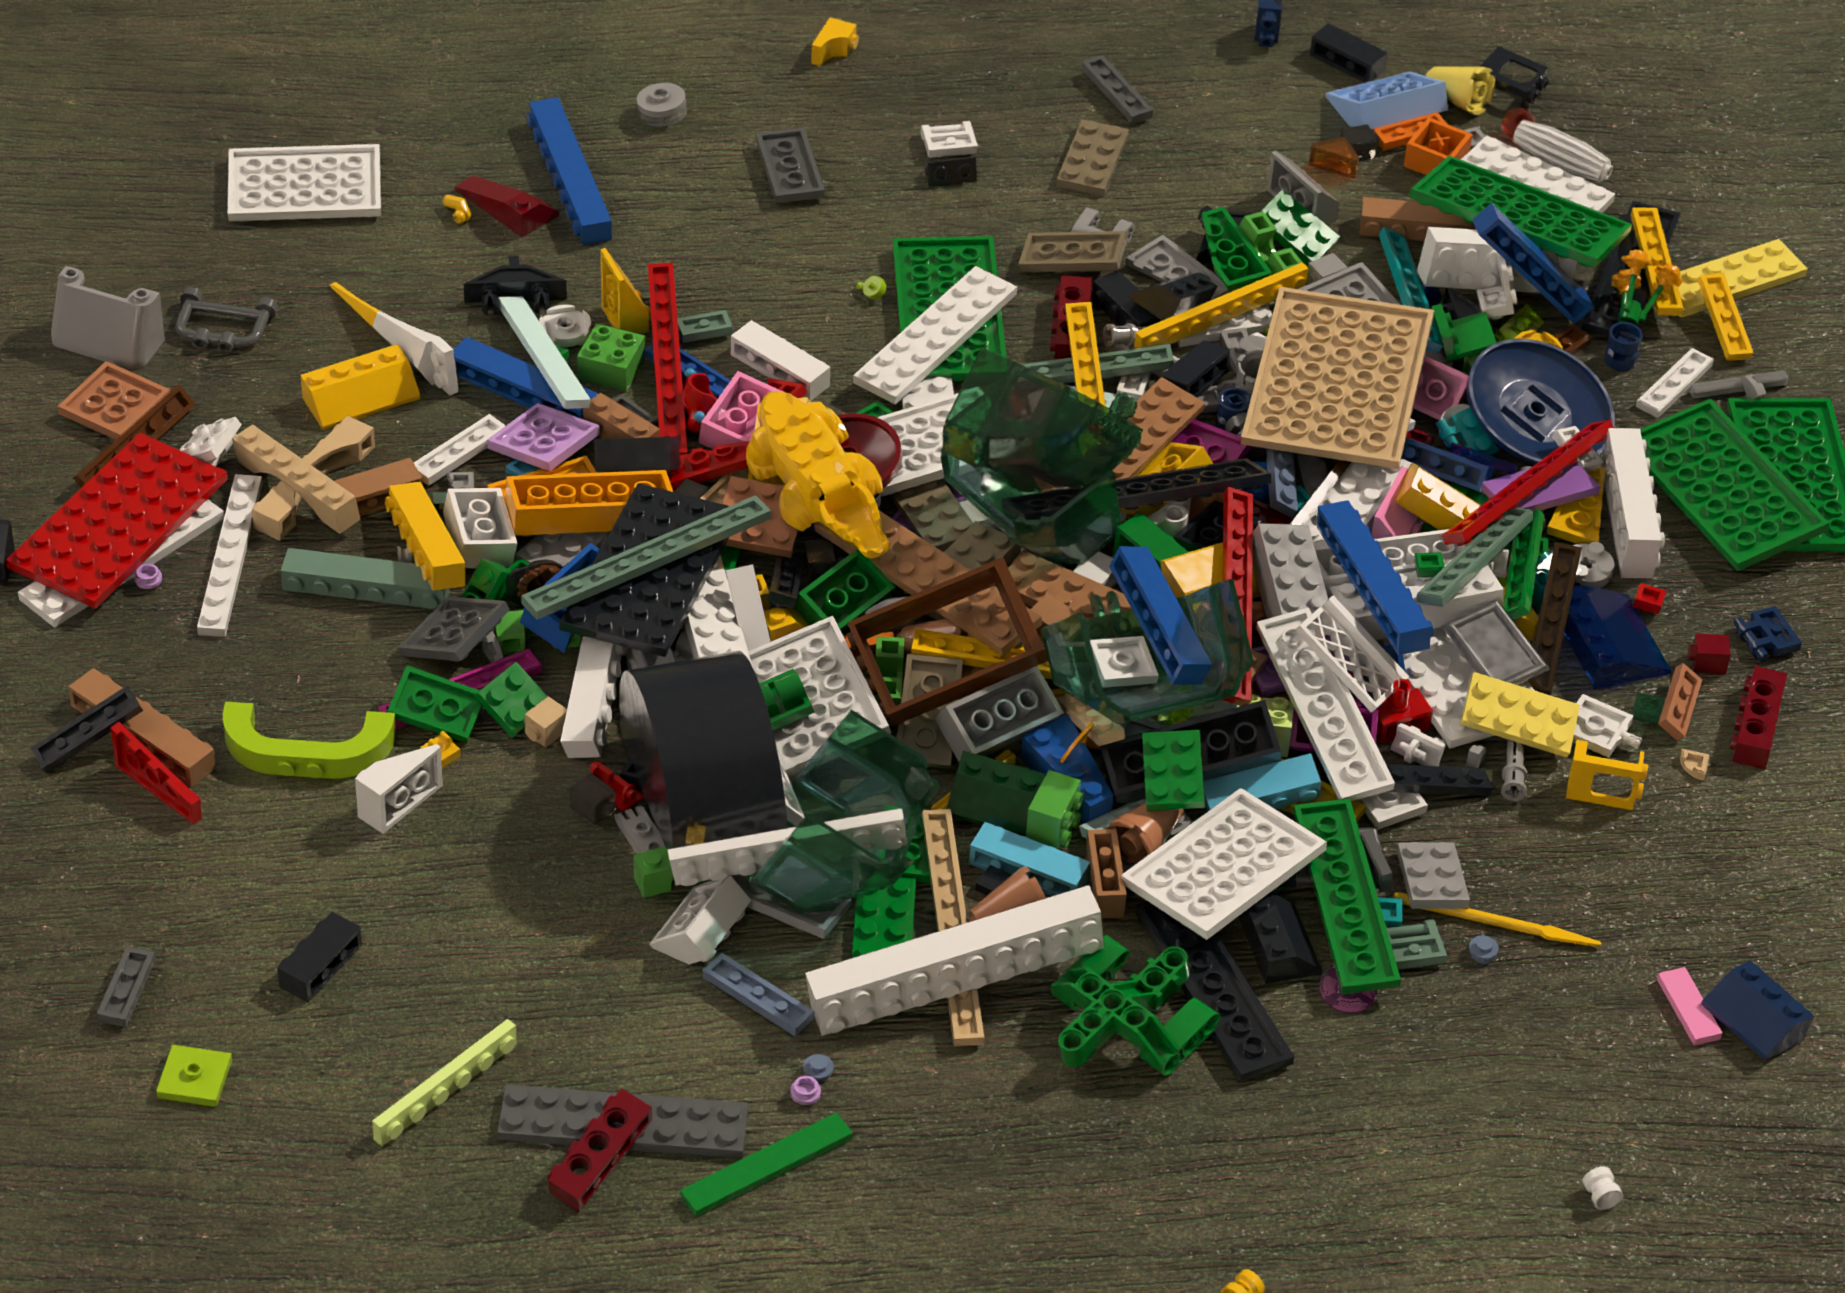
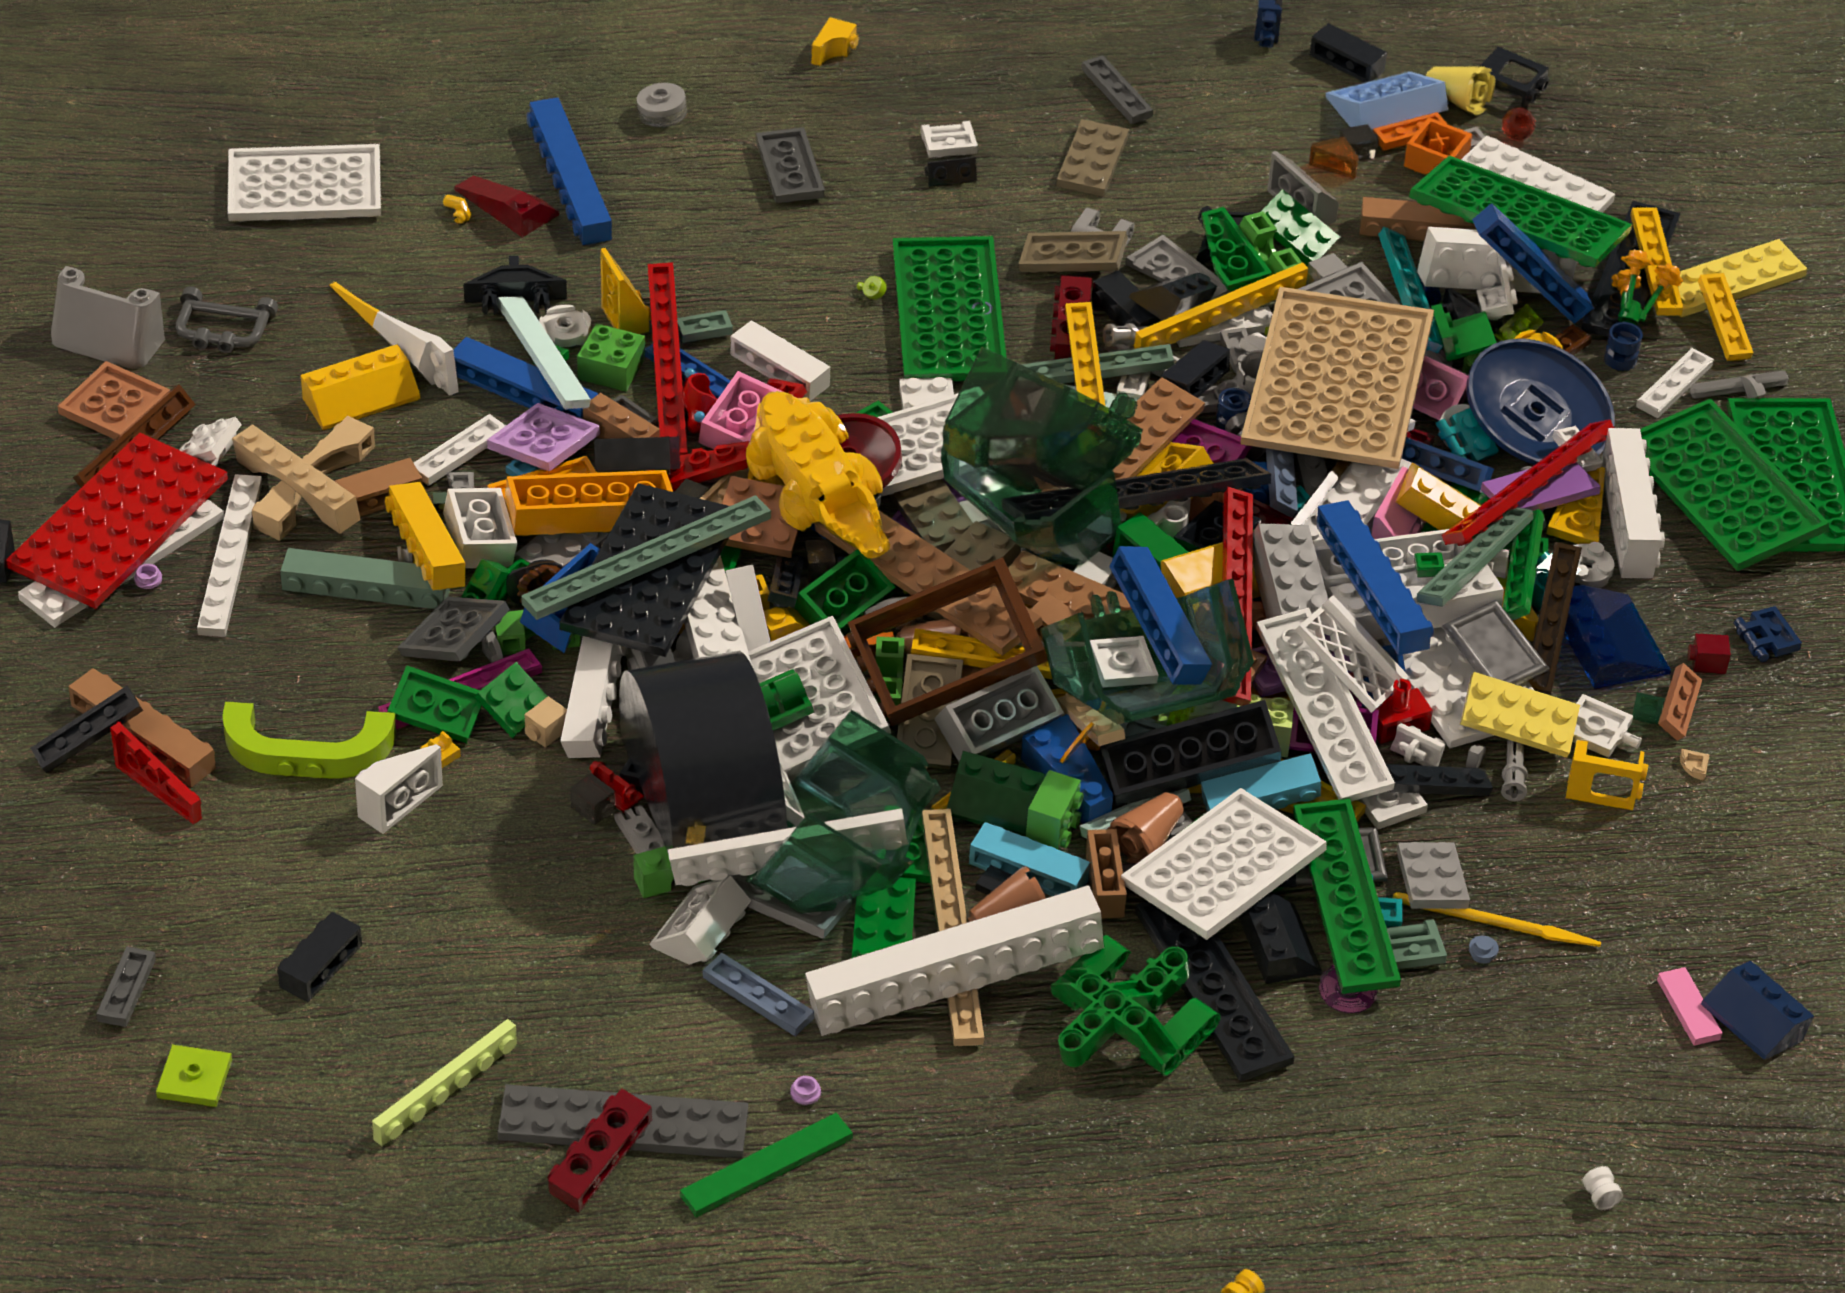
(818, 1067): sand blue plate -> none
(935, 335): white plate -> none
(1173, 770): green plate -> none
(1378, 865): dark grey tile -> none
(1483, 458): clear blue tile -> none
(1562, 151): white plate -> none
(1649, 598): red plate -> none
(1759, 717): dark red brick -> none

